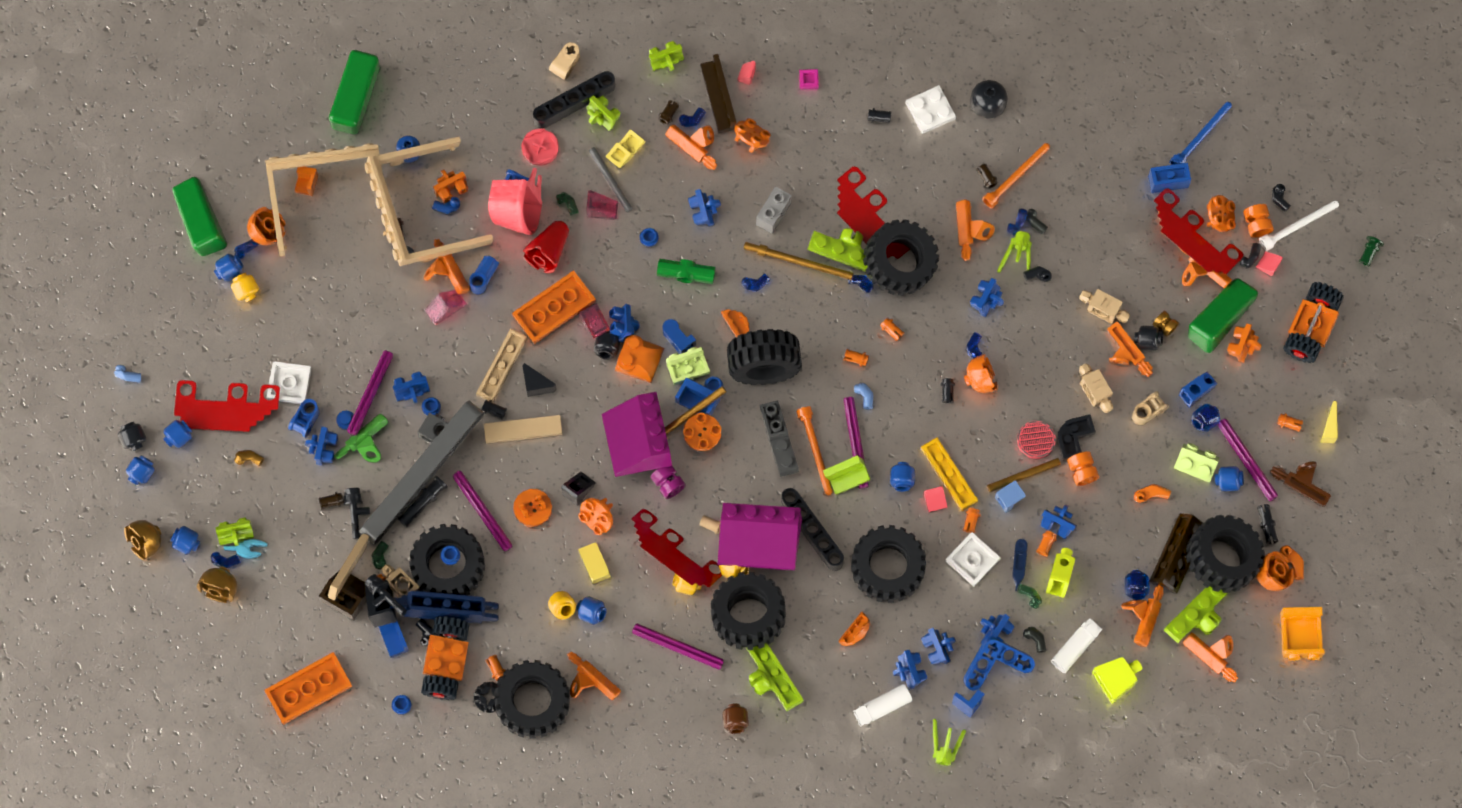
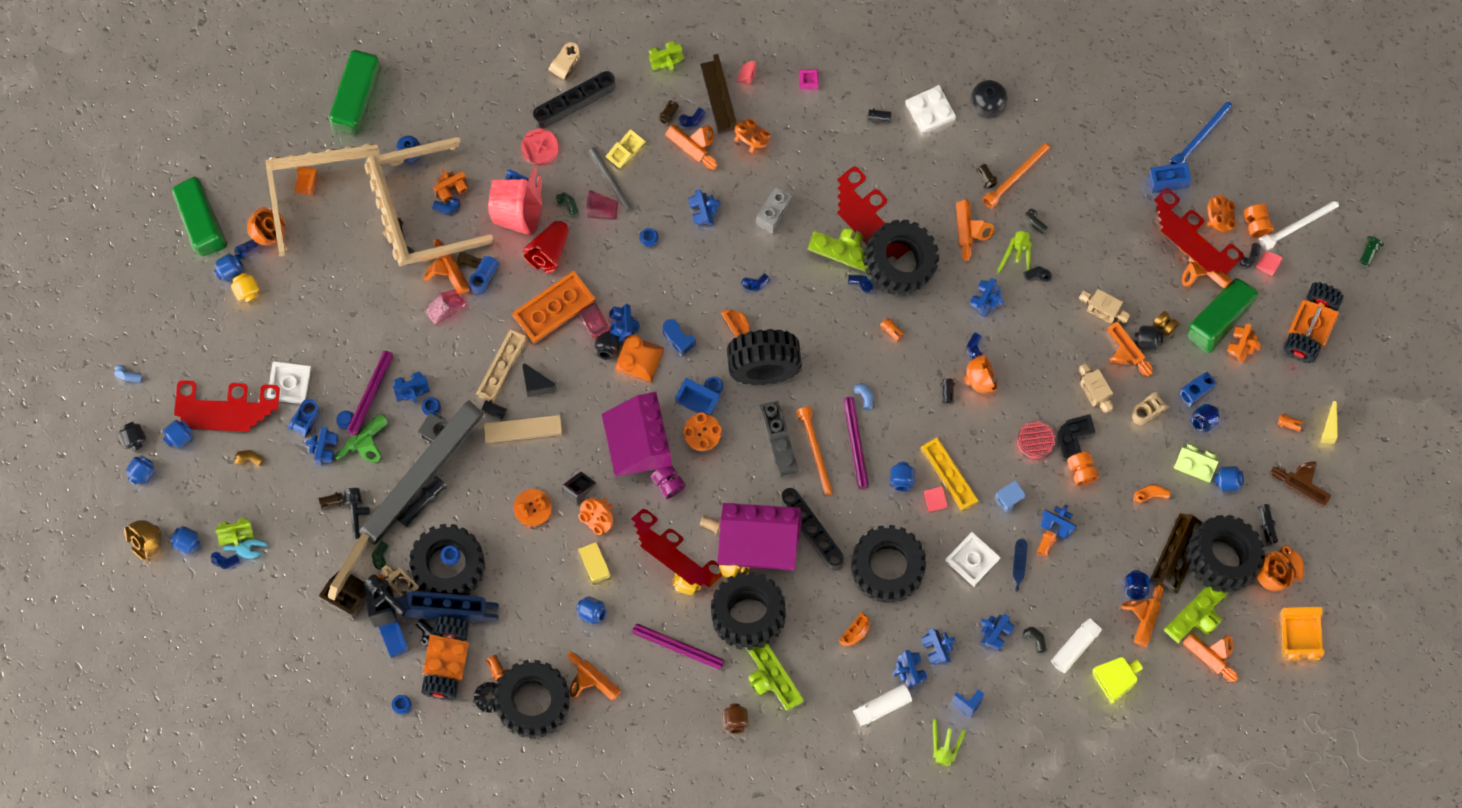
(218, 584): pearl gold cylinder -> none
(308, 688): orange plate -> none
(468, 260): none -> dark brown pin
(482, 511): magenta axle -> none
(562, 605): yellow head -> none
(600, 114): lime hips -> none
(686, 271): green piece -> none
(687, 365): yellowish green bracket -> none
(694, 410): pearl gold bar -> none
(763, 250): pearl gold bar -> none
(847, 474): lime panel -> none
(856, 357): orange pin -> none
(971, 520): orange pin -> none
(996, 654): blue beam -> none
(1020, 221): clear blue arm -> none
(1024, 474): pearl gold bar -> none
(1035, 598): clear green arm -> none
(1061, 573): neon yellow torso -> none
(1247, 460): magenta axle -> none
(1278, 197): black arm -> none

